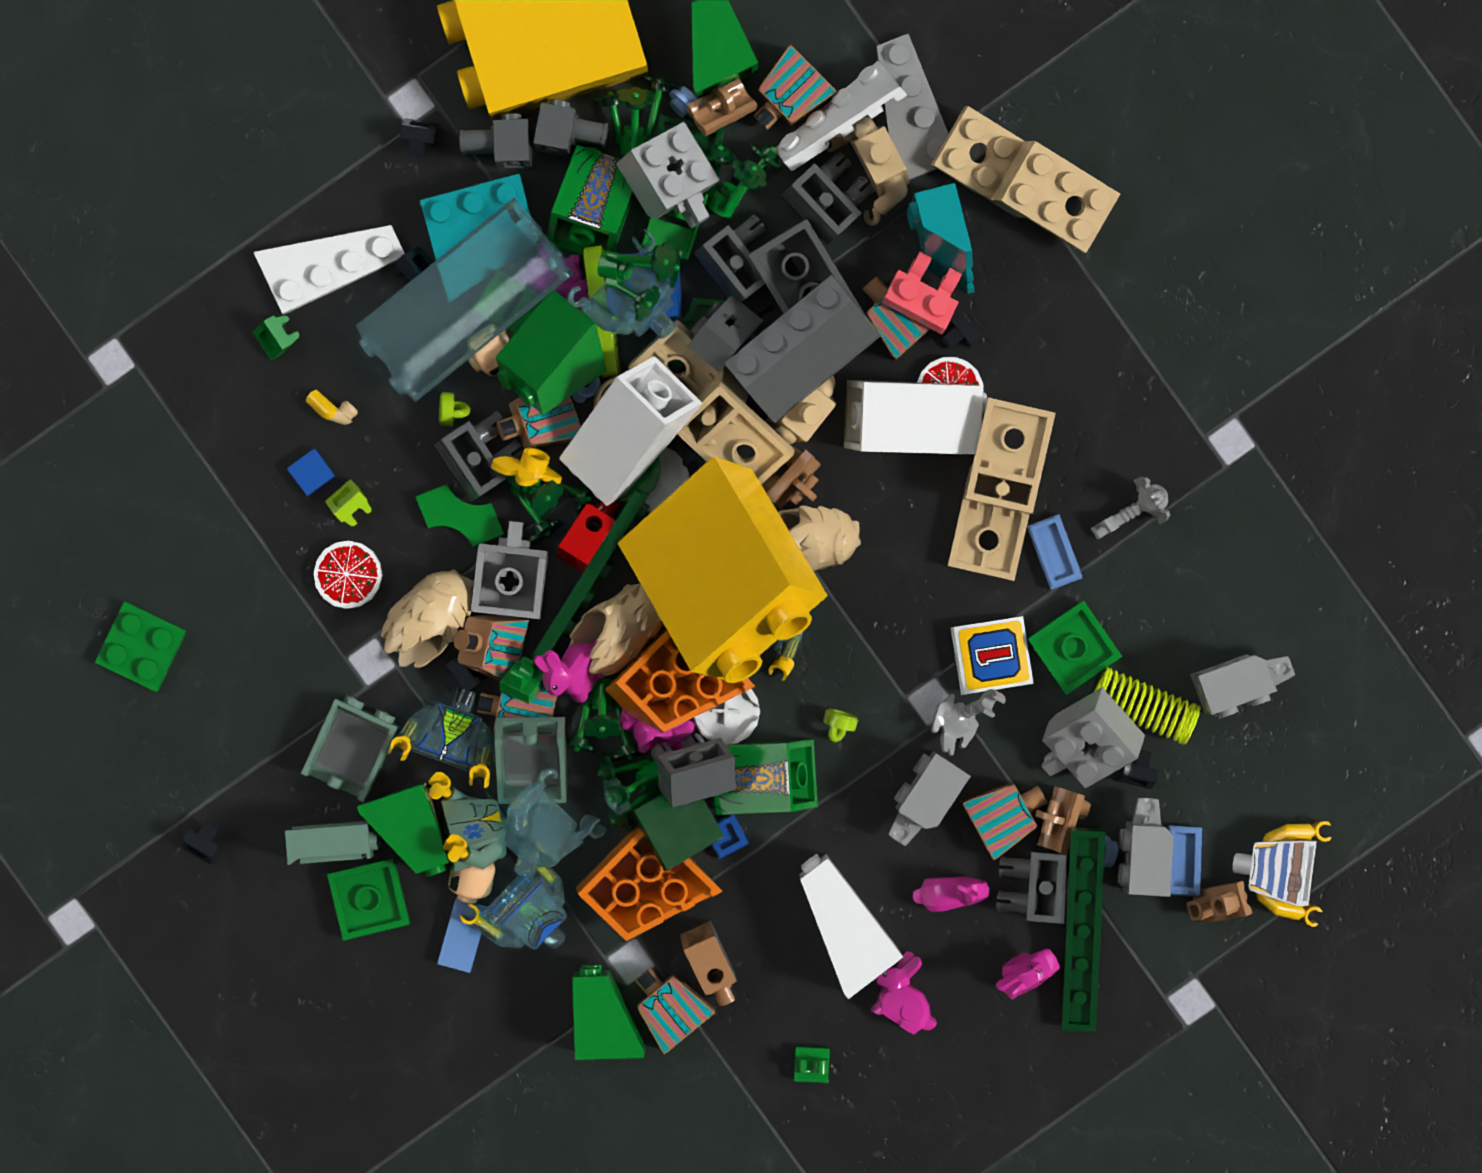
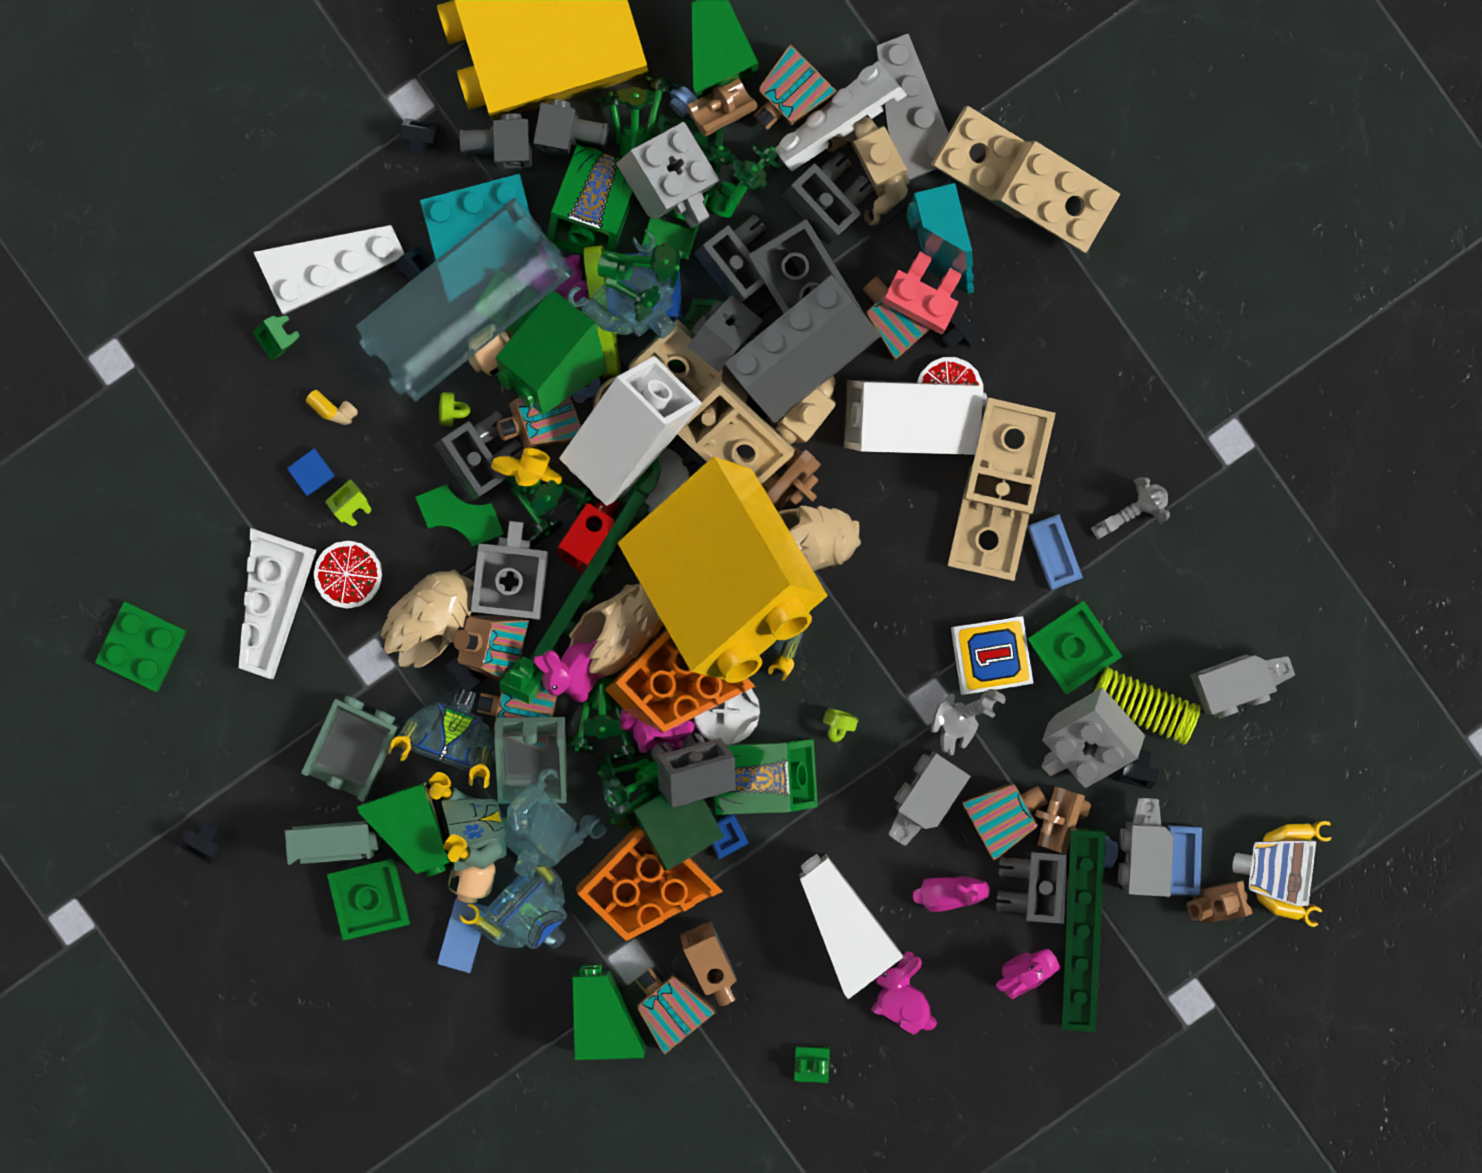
(272, 597): none -> white wing

